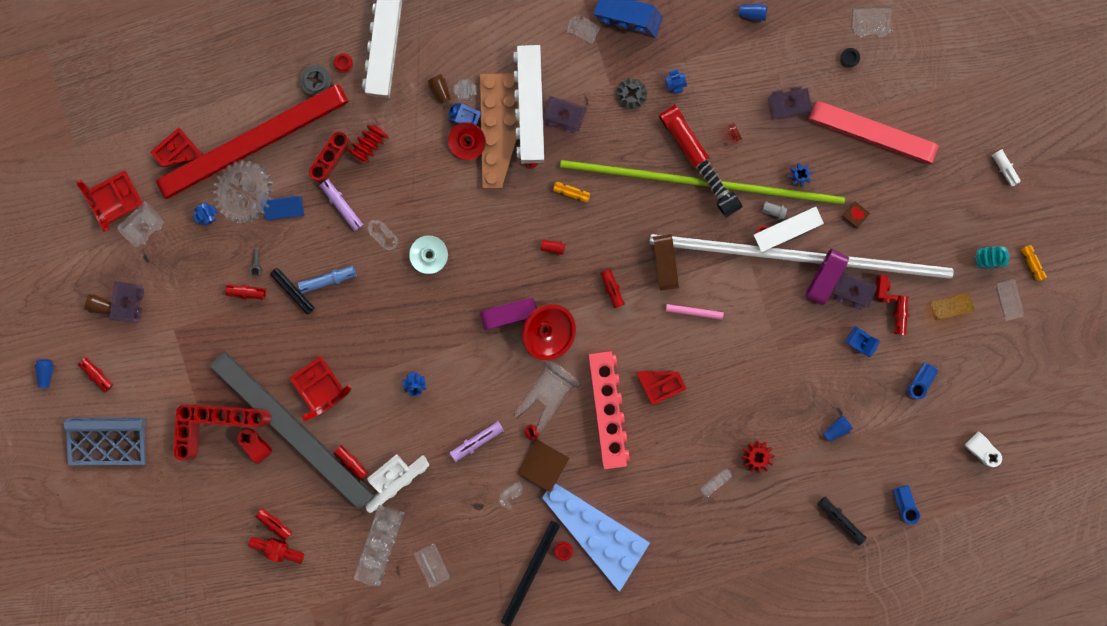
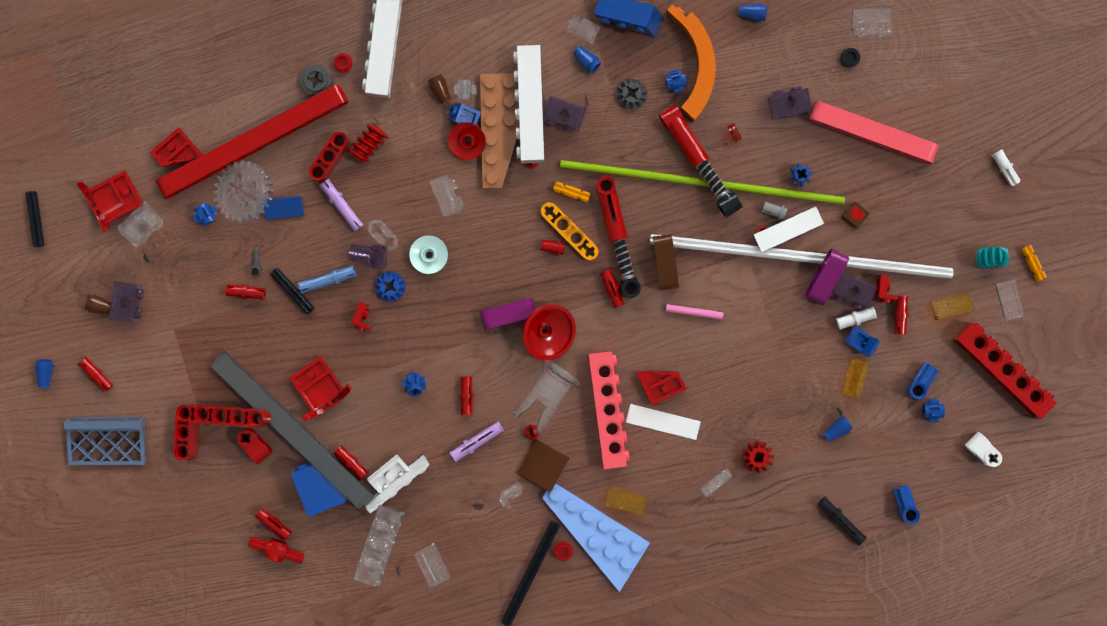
(34, 219): none -> black axle
(316, 490): none -> blue slope
(360, 314): none -> red bracket
(374, 255): none -> clear purple piece
(399, 285): none -> blue gear
(446, 196): none -> clear bracket
(466, 395): none -> red pin
(566, 234): none -> light orange beam
(587, 59): none -> blue cone
(617, 234): none -> piece
(626, 501): none -> clear yellow slope
(663, 421): none -> white sticker
(705, 61): none -> orange arch
(855, 377): none -> clear yellow slope
(856, 318): none -> white pin
(933, 410): none -> blue gear
(1044, 400): none -> red brick

